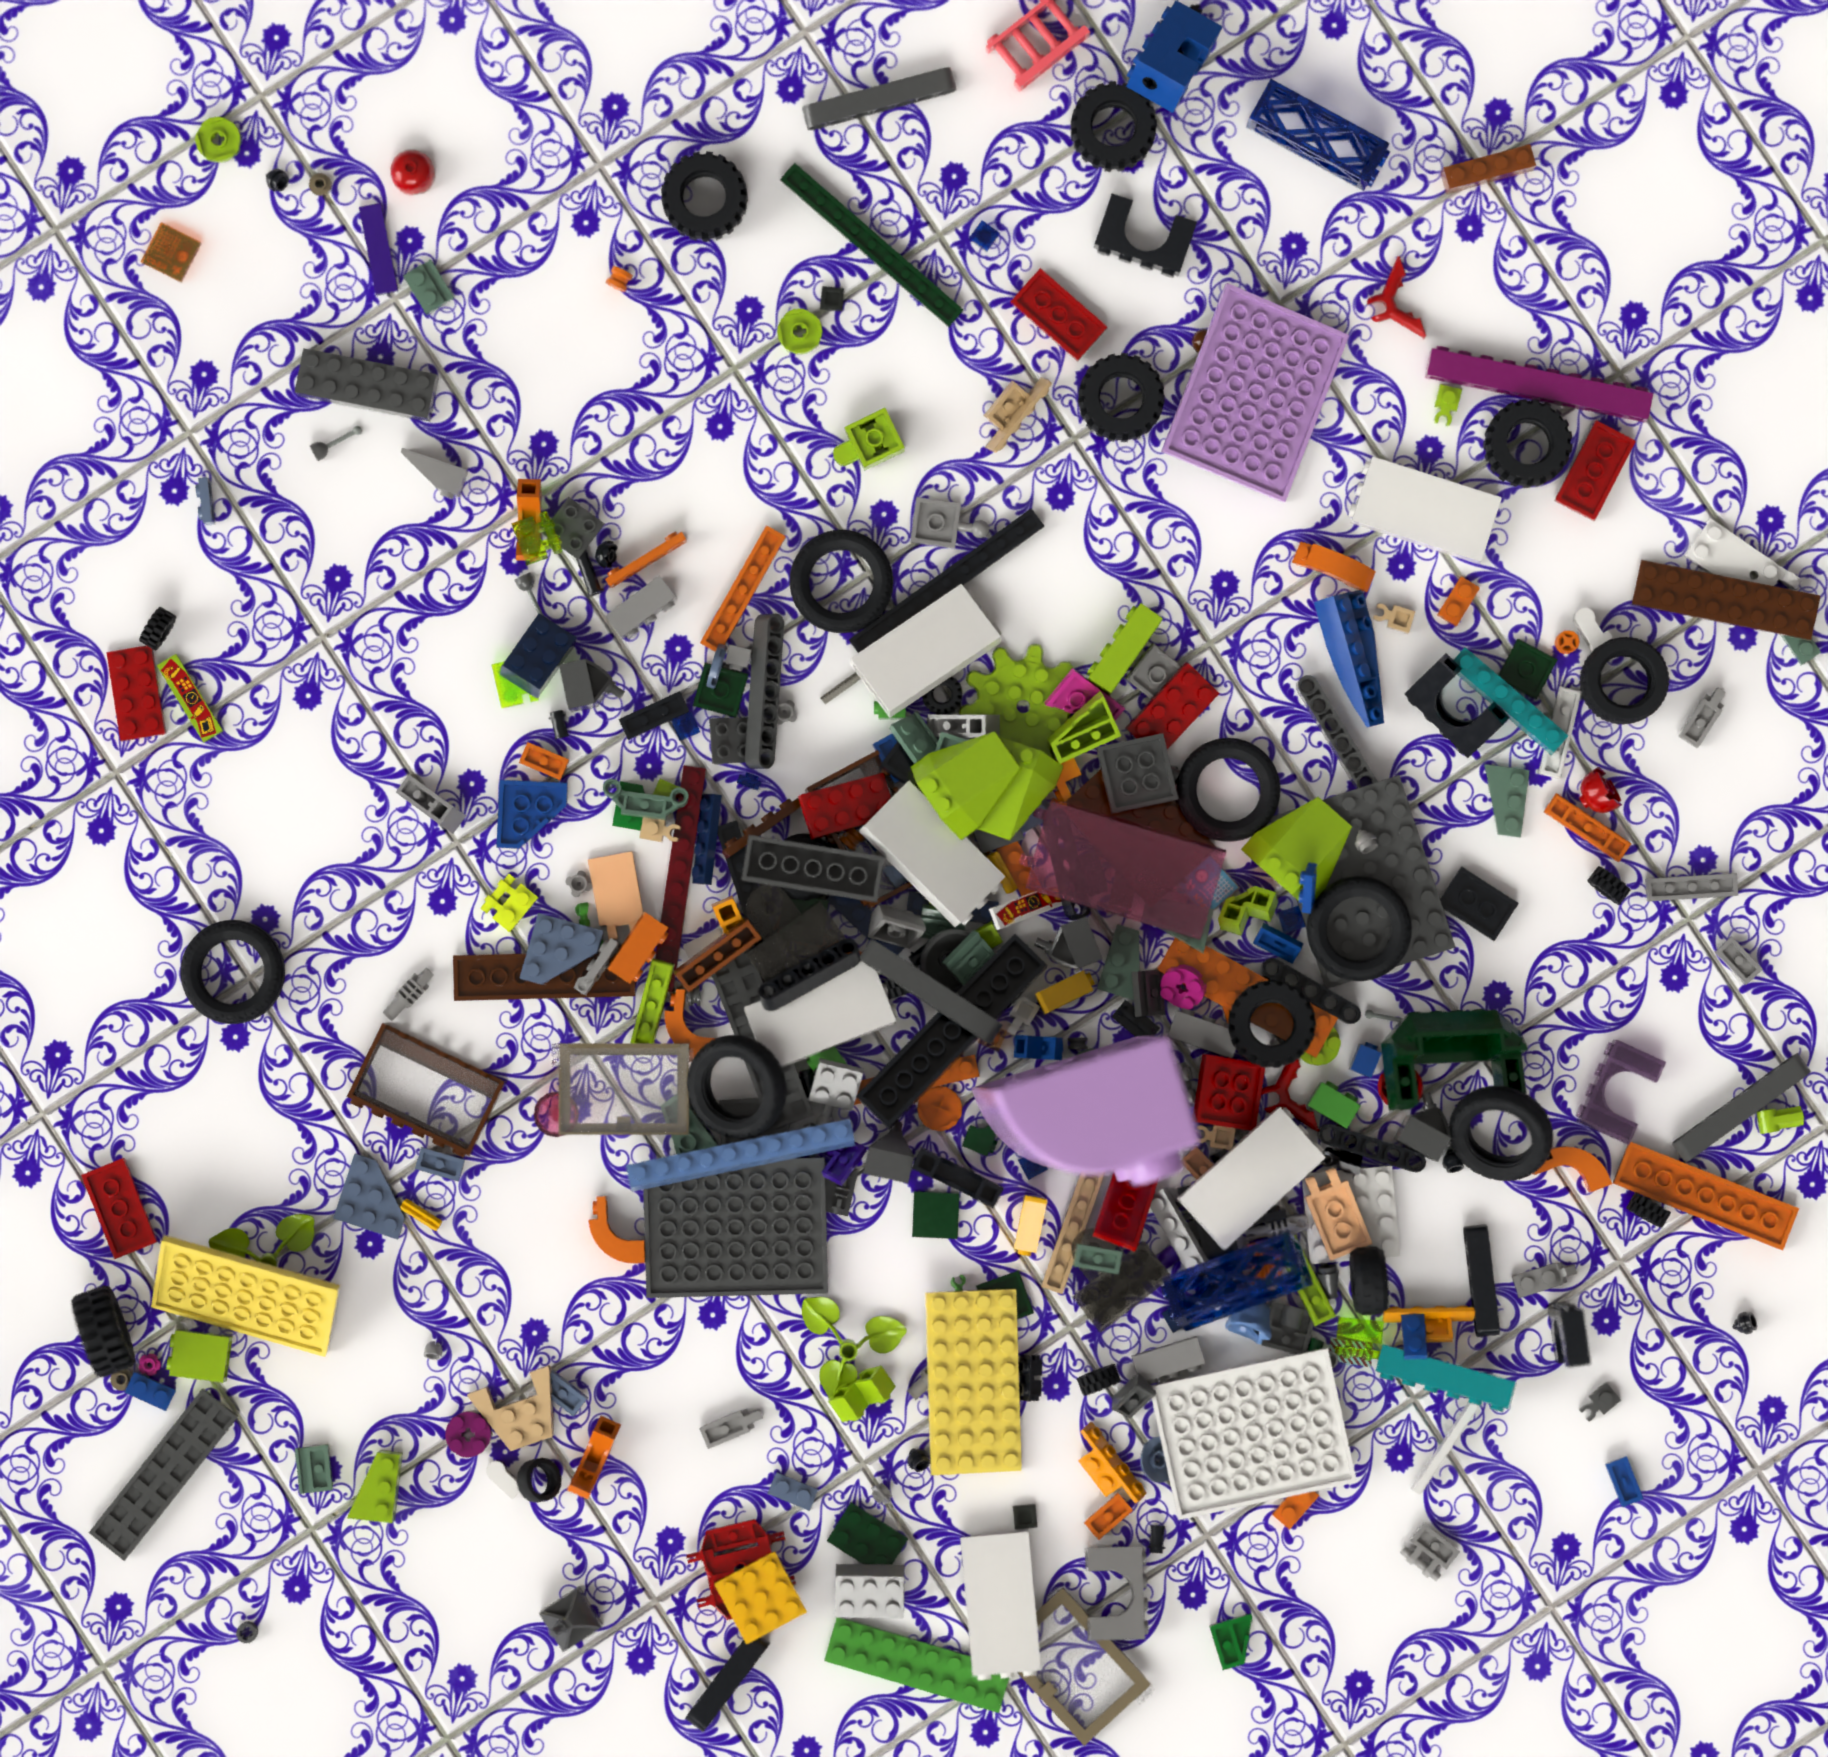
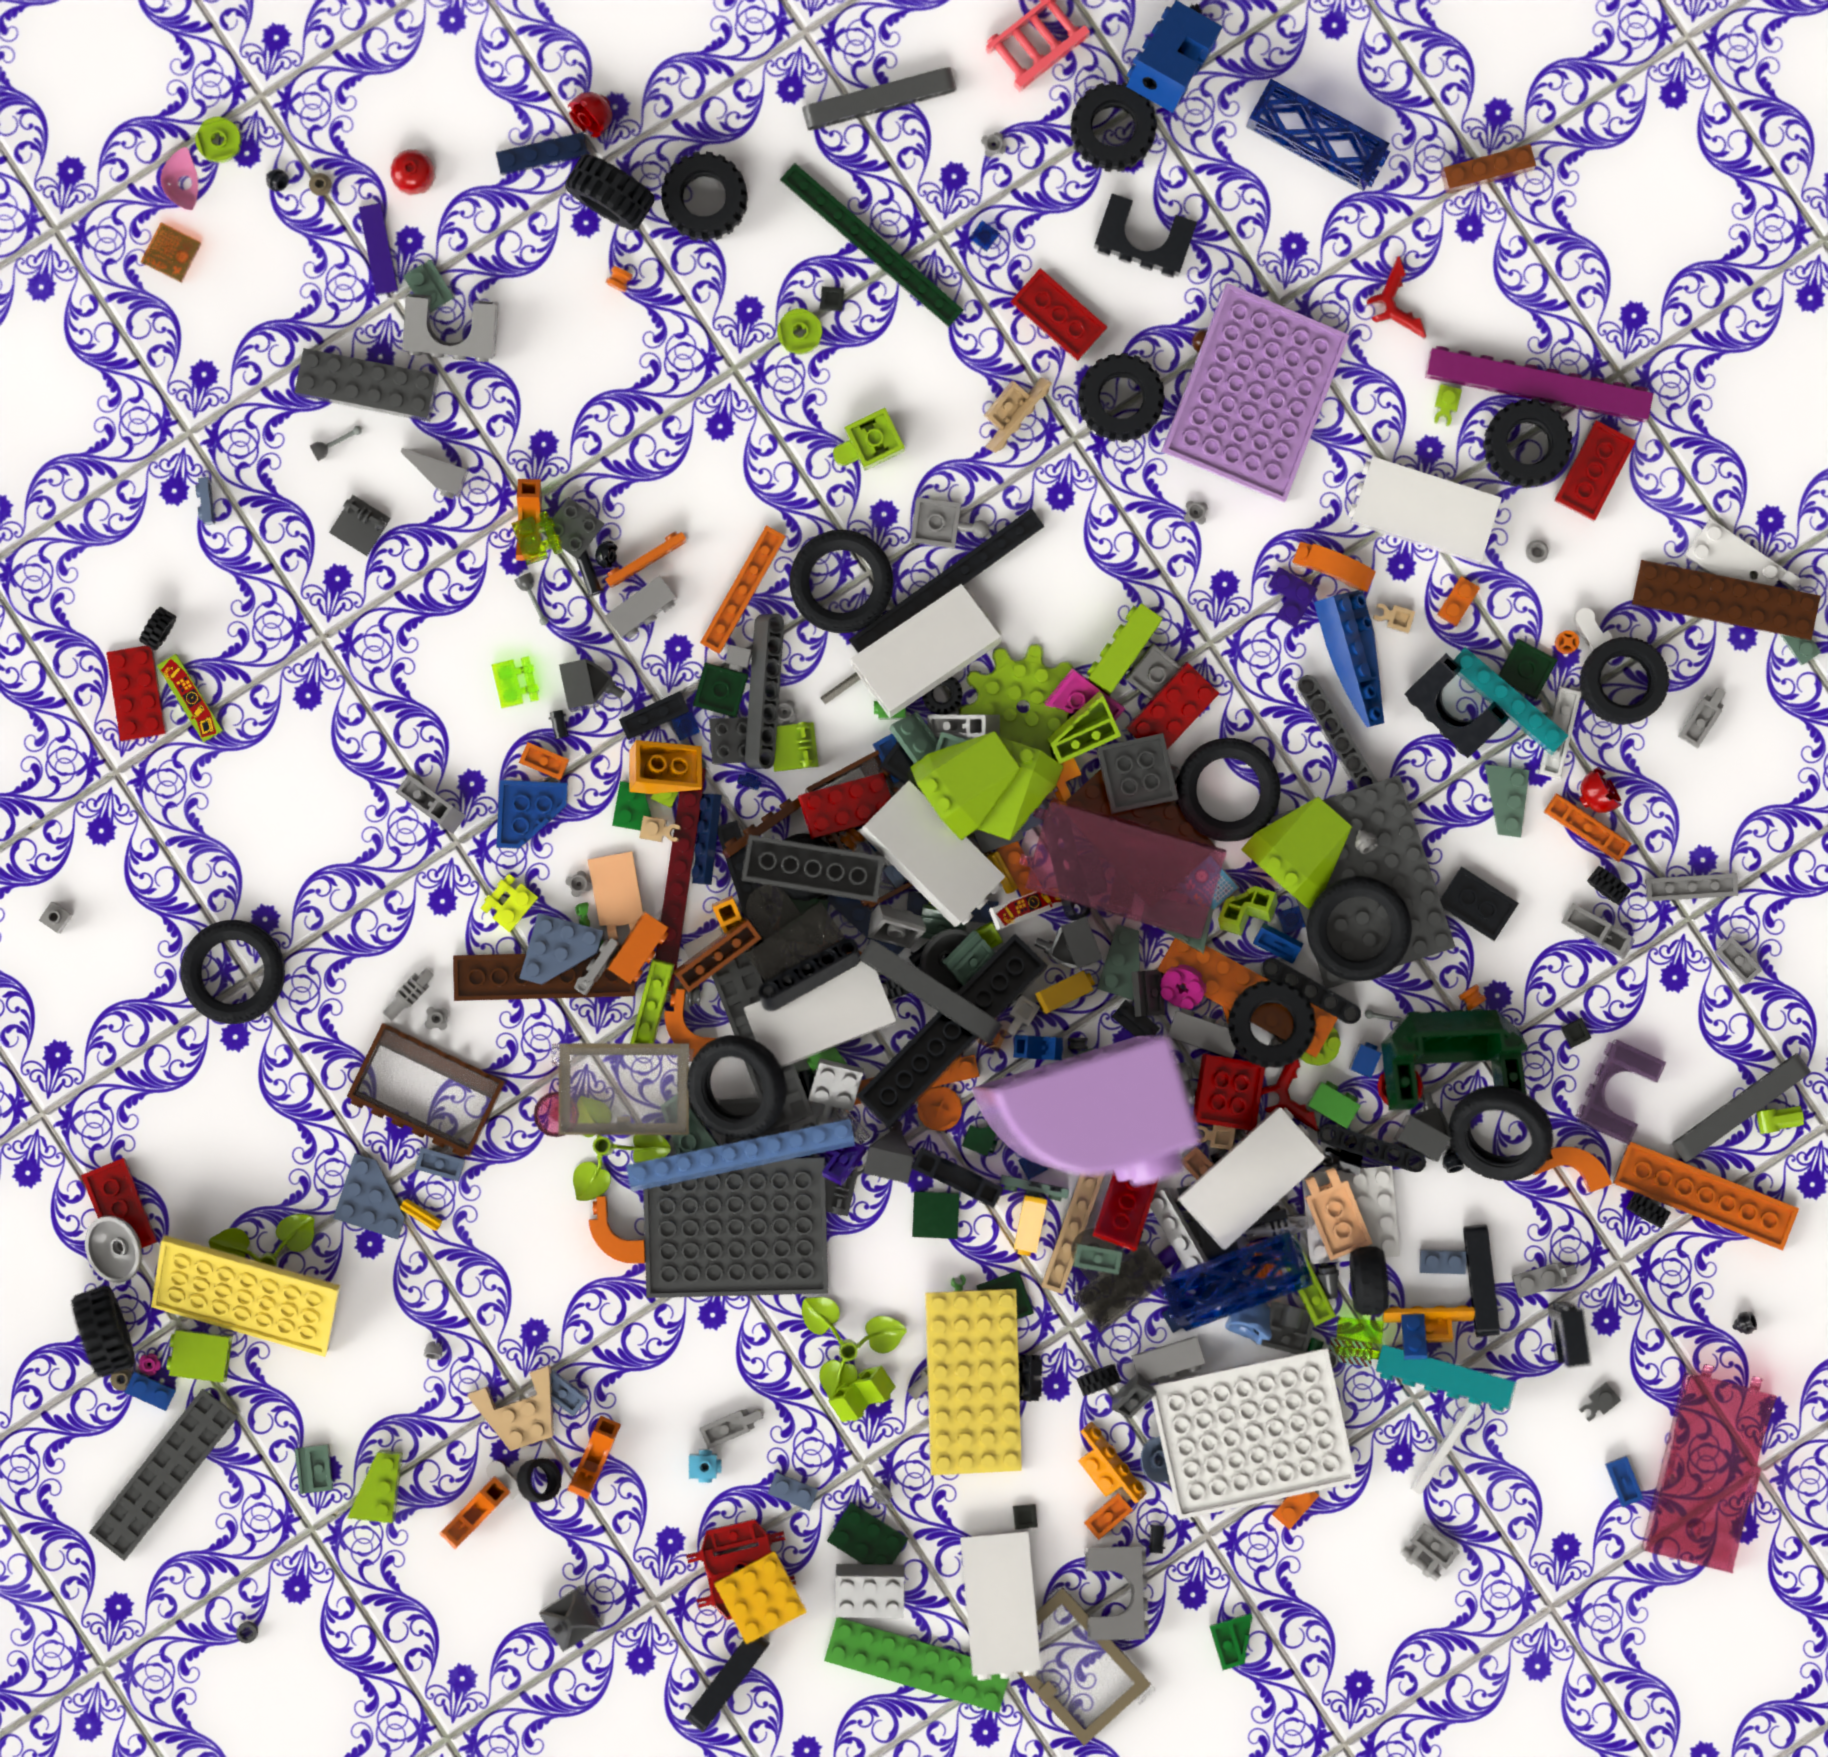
(63, 917): none -> light grey plate
(113, 1249): none -> light grey dish
(180, 165): none -> bright pink piece
(359, 525): none -> dark grey hinge
(420, 338): none -> light grey arch
(432, 1013): none -> light grey plate
(475, 1512): none -> orange arch
(478, 1426): magenta plate -> none
(538, 656): dark blue brick -> none
(541, 153): none -> dark blue plate
(591, 113): none -> red cylinder
(593, 1181): none -> lime plant
(609, 192): none -> black tyre
(645, 804): sand green plate -> none
(664, 767): none -> light orange slope
(696, 1470): none -> medium azure brick
(716, 666): sand blue tile -> none
(795, 747): none -> lime hinge
(858, 1130): none -> clear pin
(918, 1459): black plate -> none
(994, 138): none -> light grey plate
(1034, 1188): none -> sand green wing
(1190, 516): none -> light grey plate
(1297, 594): none -> dark purple plate
(1307, 895): blue plate -> none
(1442, 1262): none -> sand blue plate
(1472, 997): none -> orange wheel
(1540, 545): none -> light grey plate
(1575, 1033): none -> pearl dark grey tile
(1598, 931): none -> light grey slope
(1708, 1471): none -> clear pink piece

